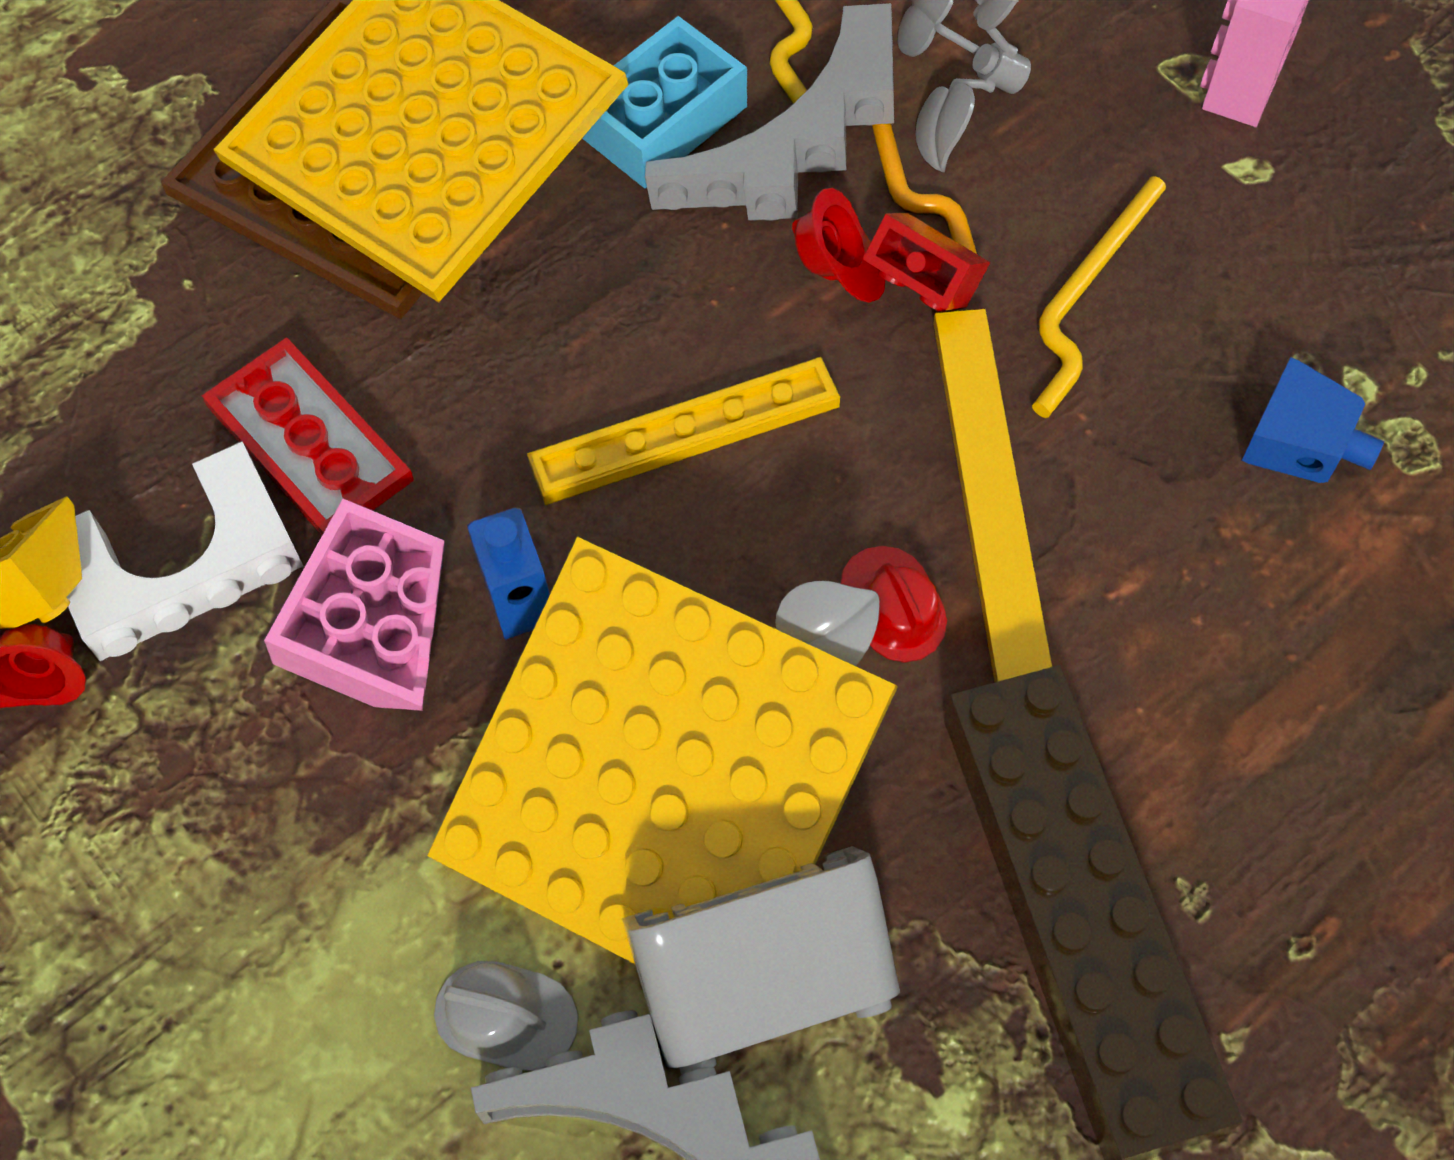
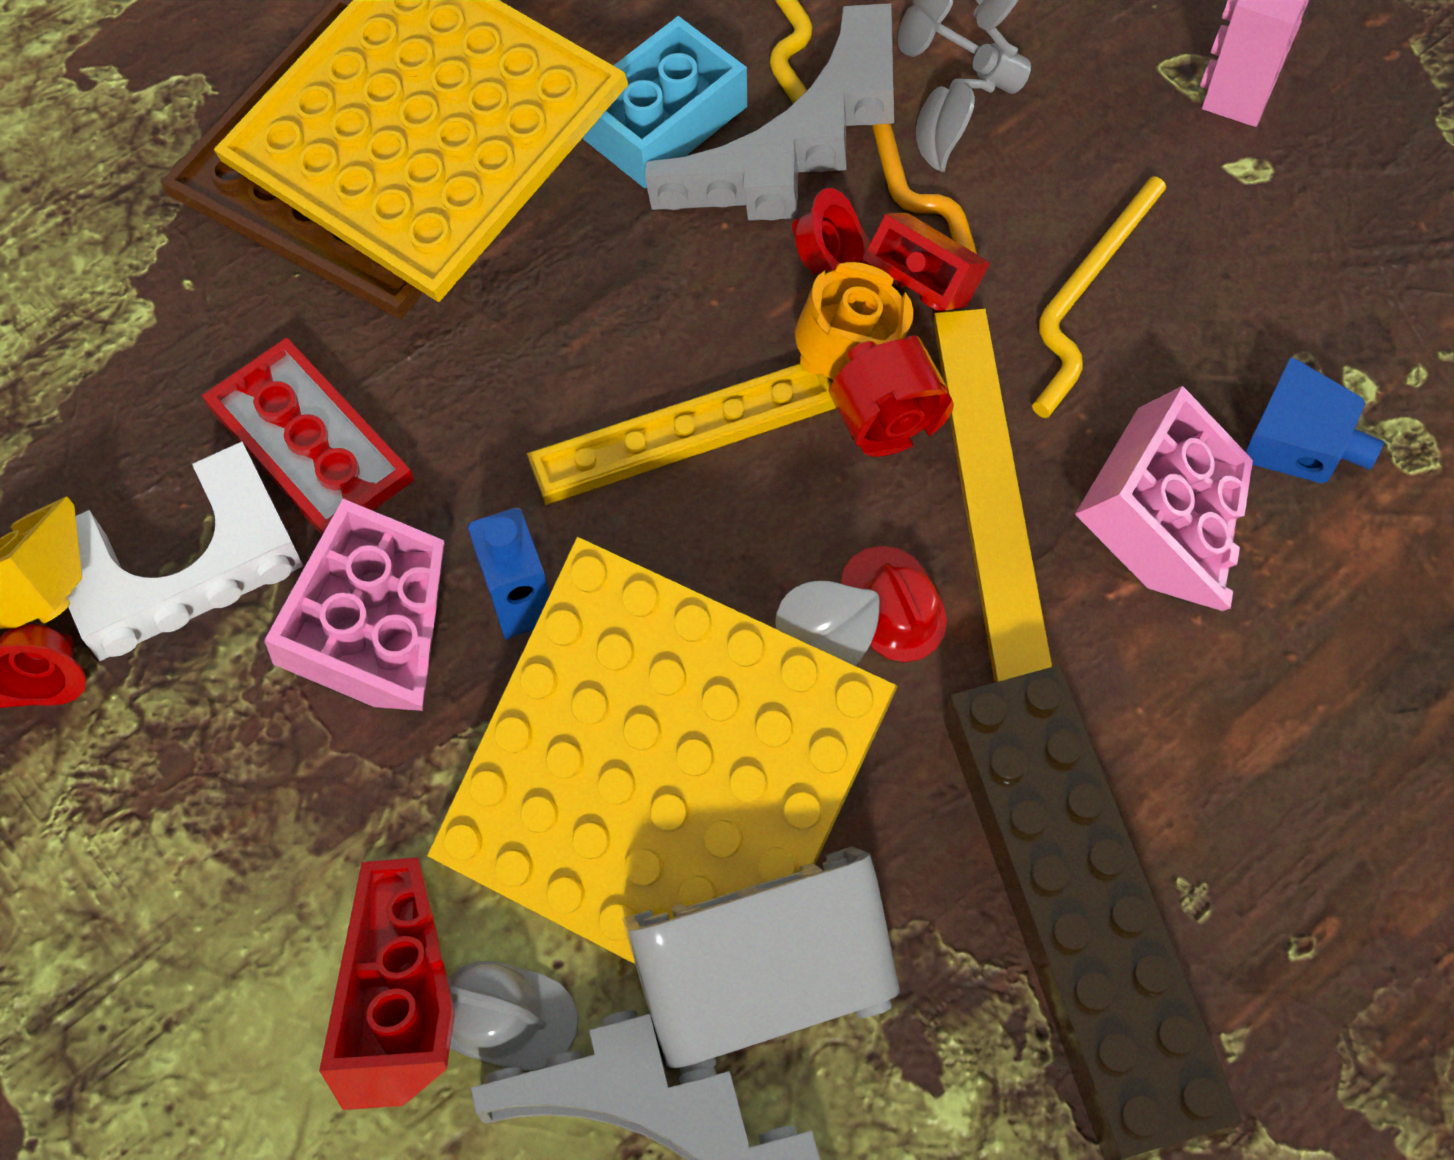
(391, 993): none -> red wedge
(848, 309): none -> light orange brick
(890, 395): none -> red brick
(1173, 500): none -> bright pink wedge

